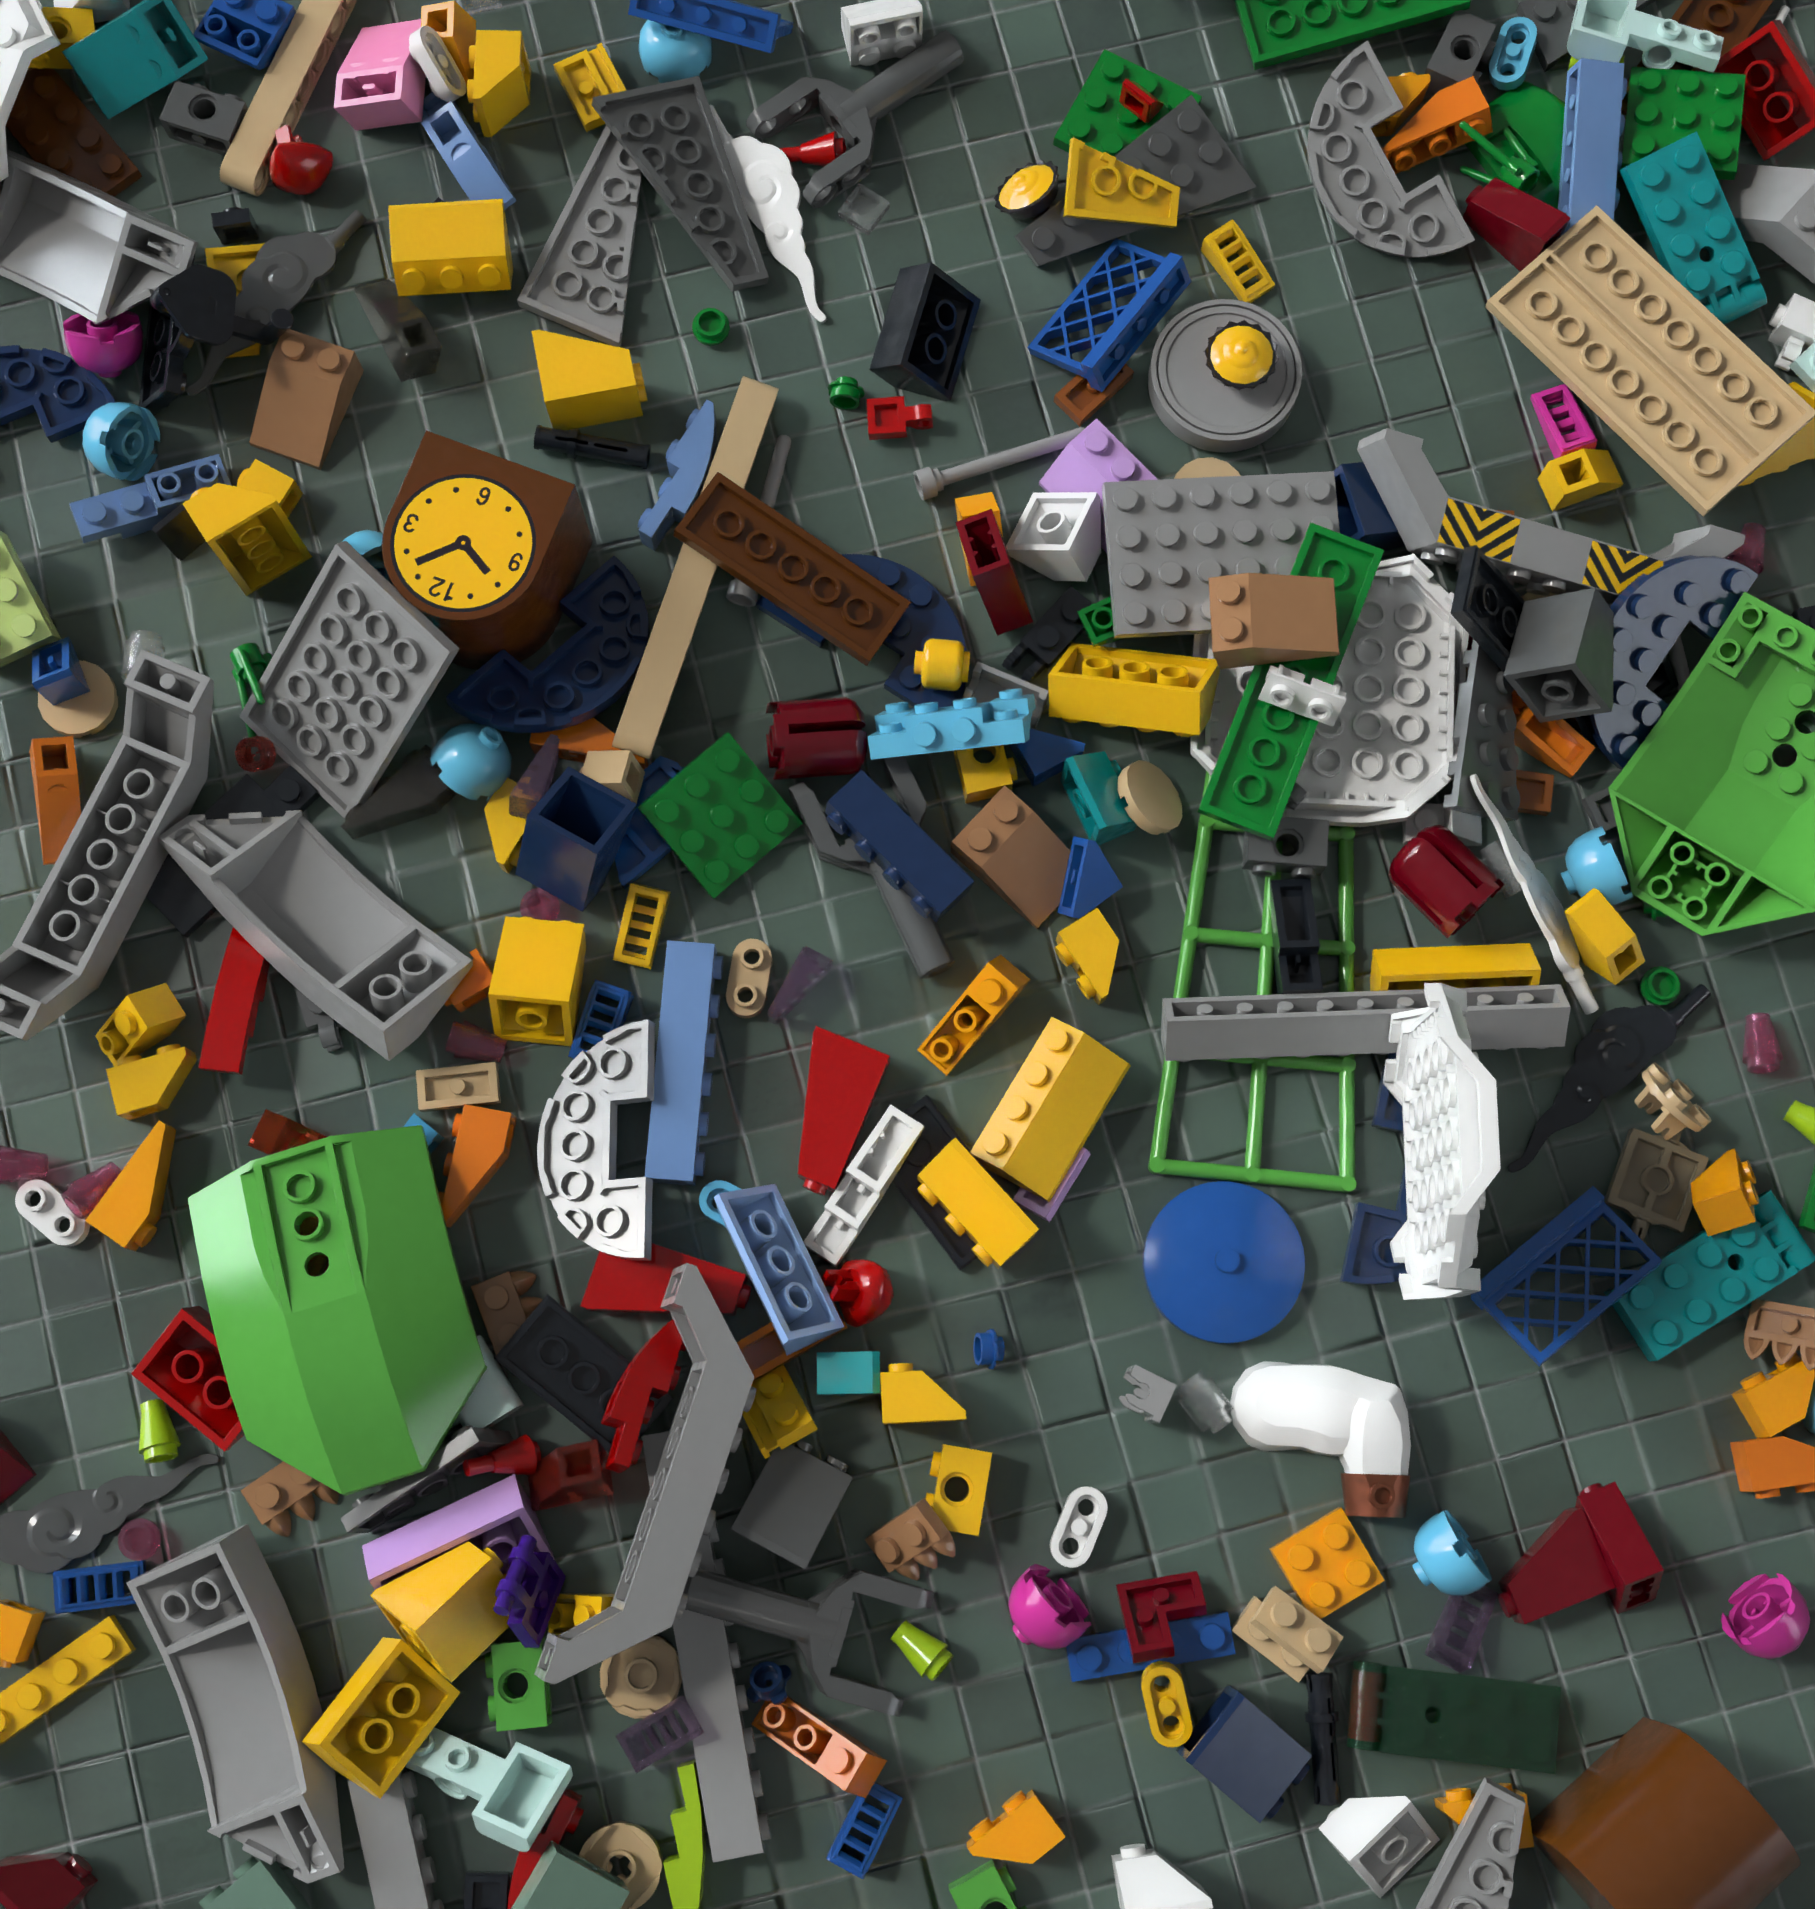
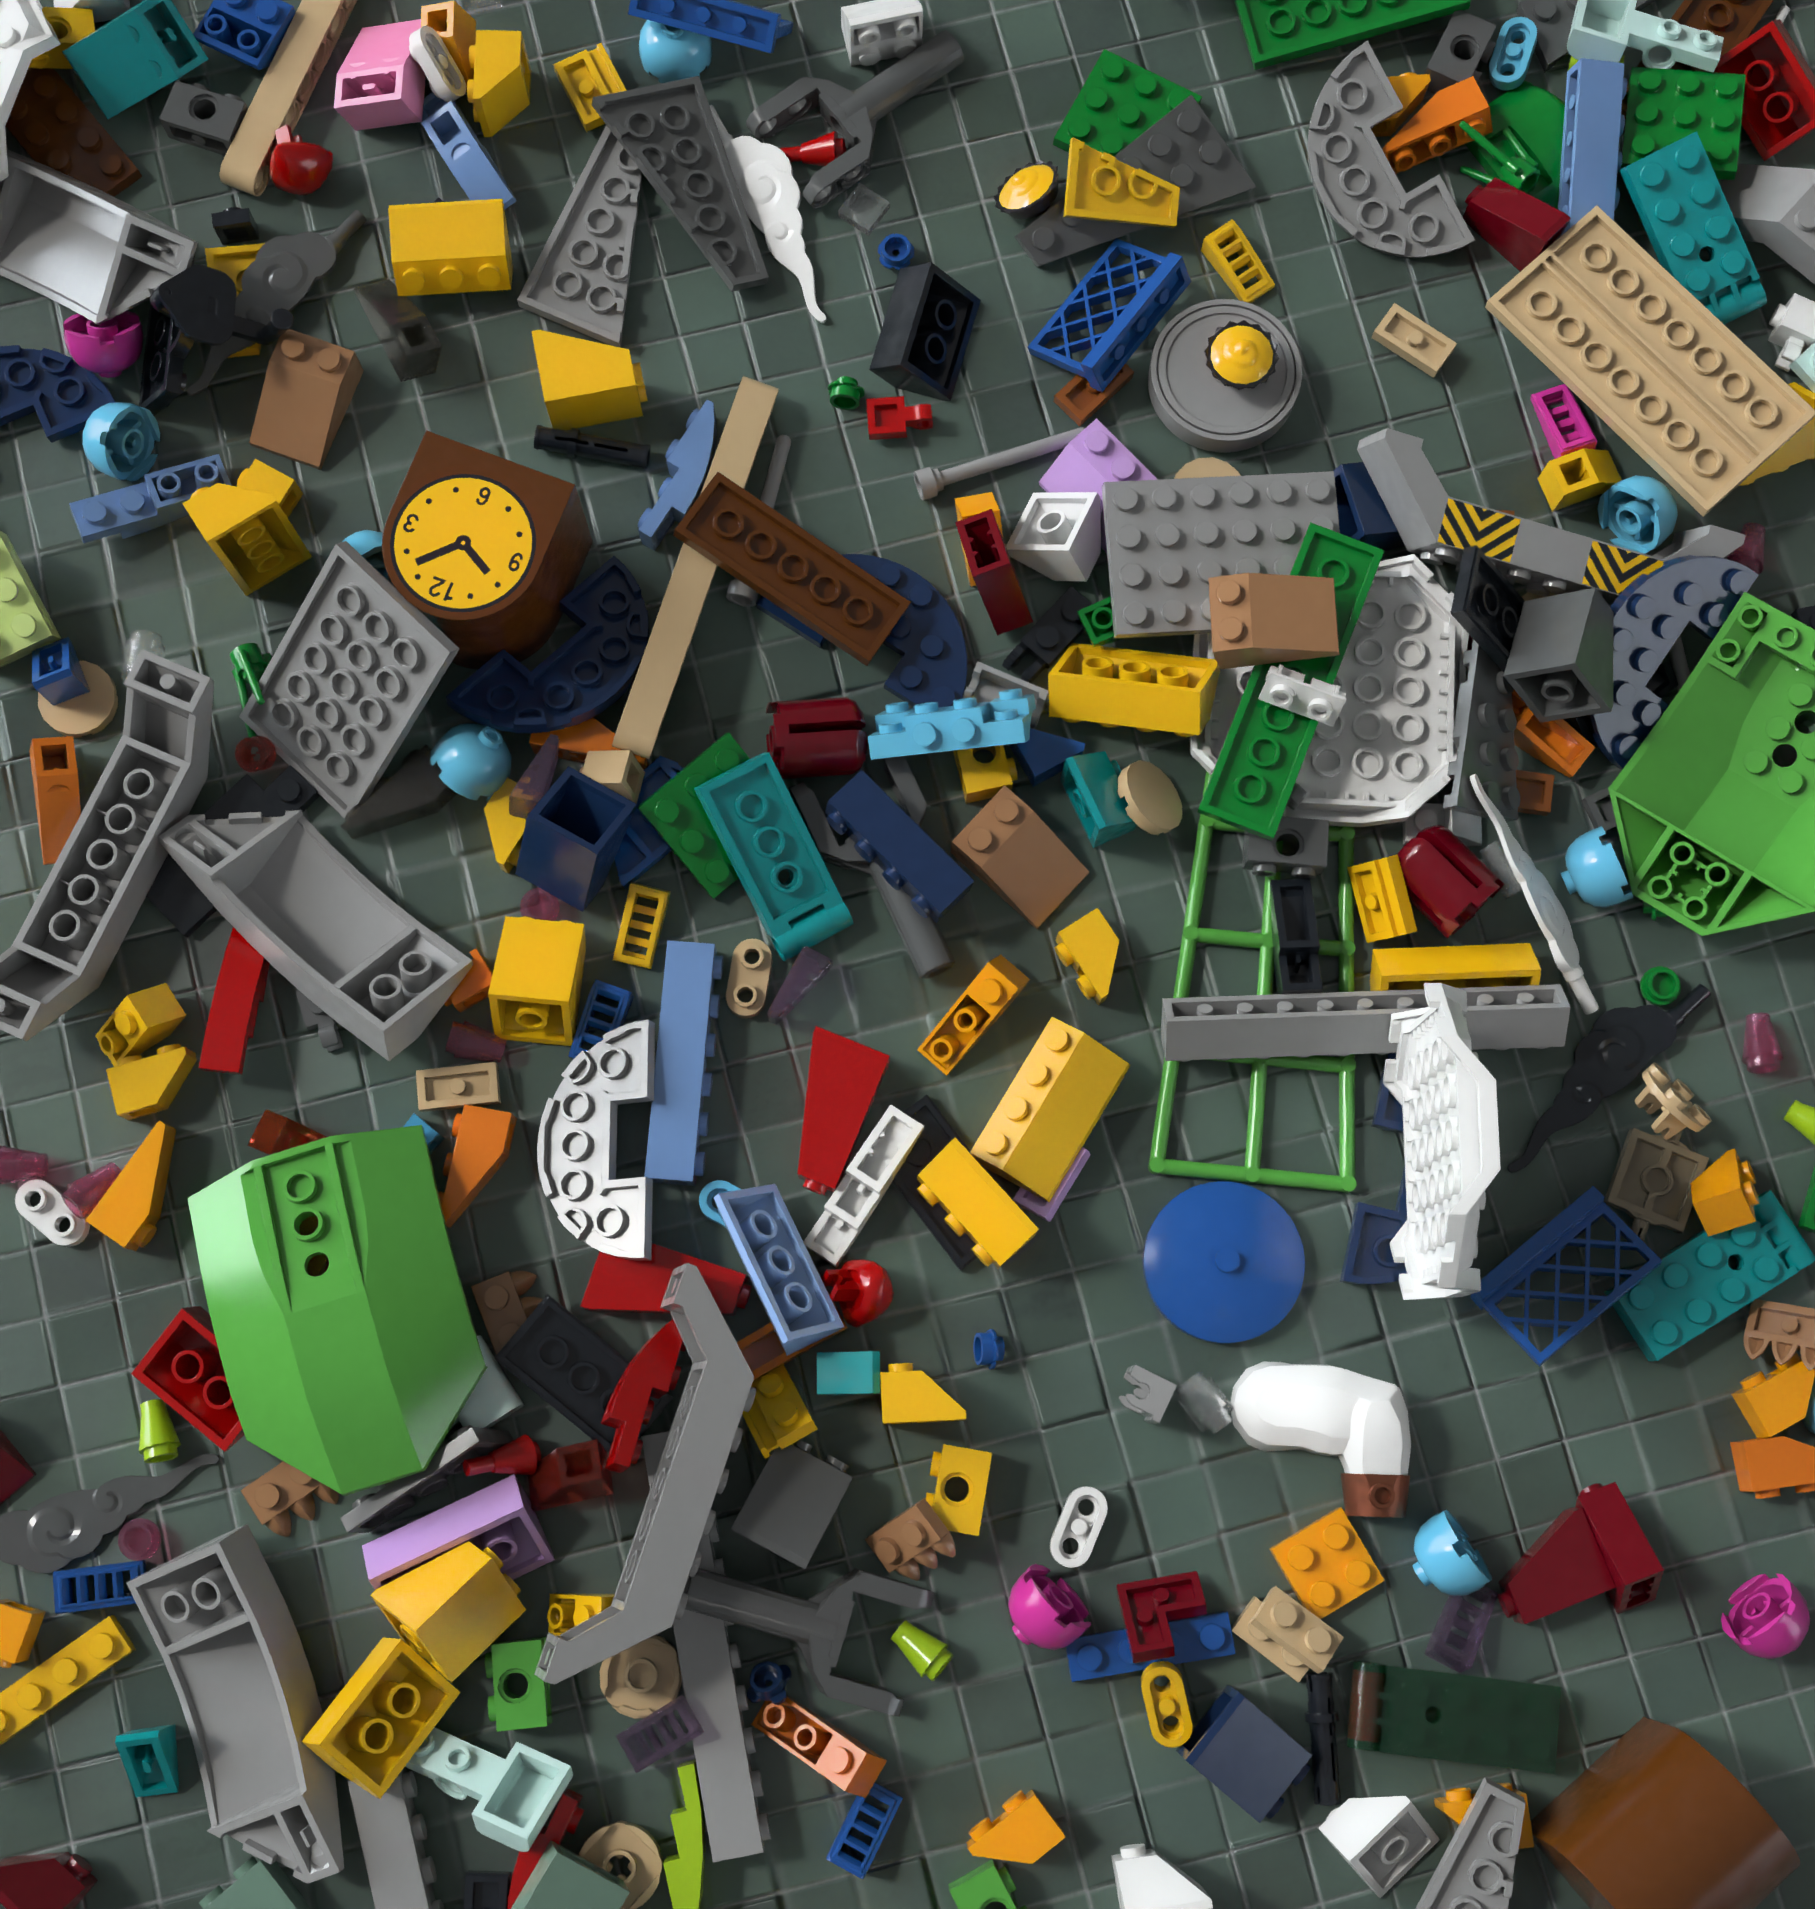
(150, 1759): none -> teal slope
(179, 533): black slope -> none
(534, 1600): dark purple plate -> none
(710, 326): green plate -> none
(761, 838): none -> teal hinge
(893, 243): none -> blue plate
(942, 664): yellow head -> none
(1087, 879): blue slope -> none
(1139, 101): red slope -> none
(1382, 899): none -> yellow plate
(1414, 340): none -> tan plate
(1603, 937): yellow slope -> none
(1638, 513): none -> medium azure cylinder

